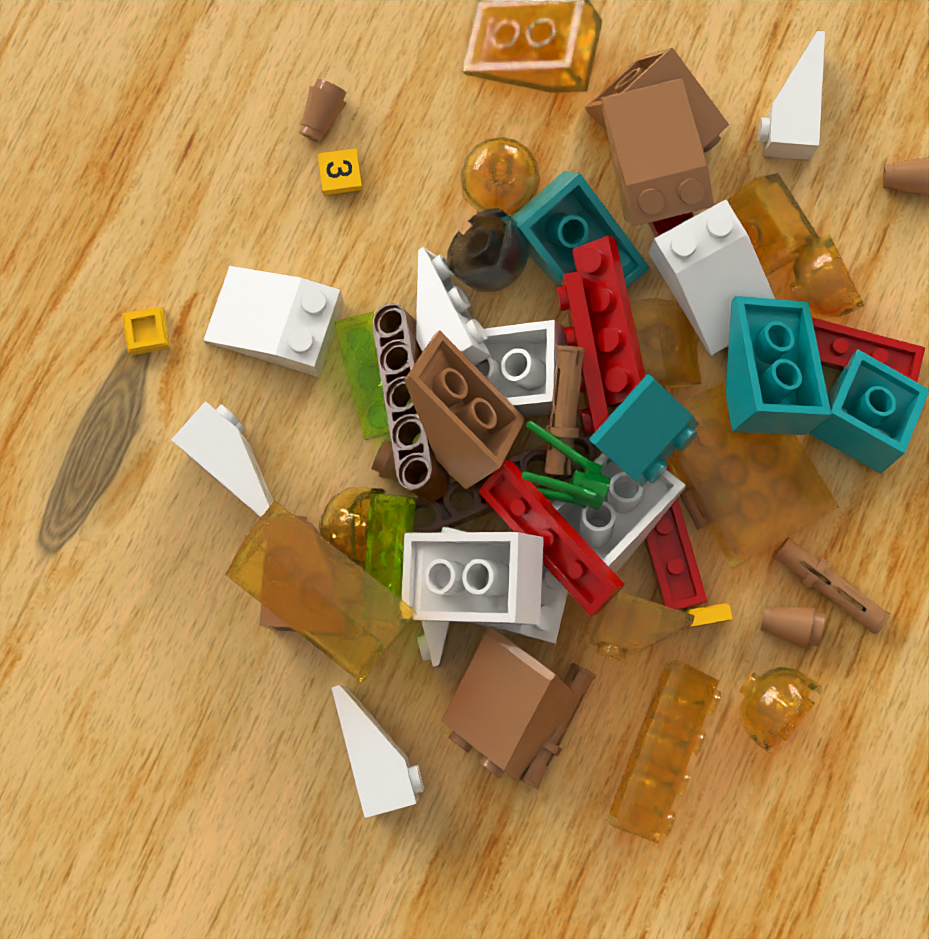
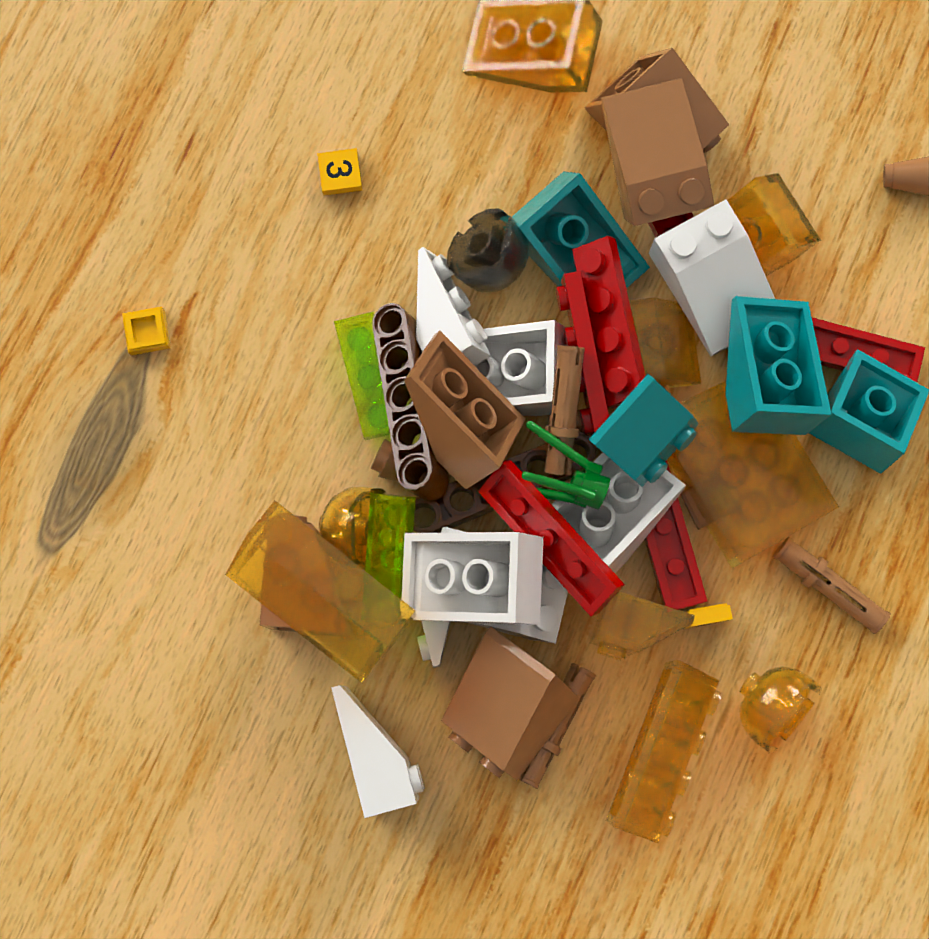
(217, 445): white slope -> none
(276, 318): white slope -> none
(321, 109): medium nougat cone -> none
(500, 175): clear yellow cylinder -> none
(794, 624): medium nougat cone -> none
(795, 116): white slope -> none
(824, 280): clear yellow cylinder -> none

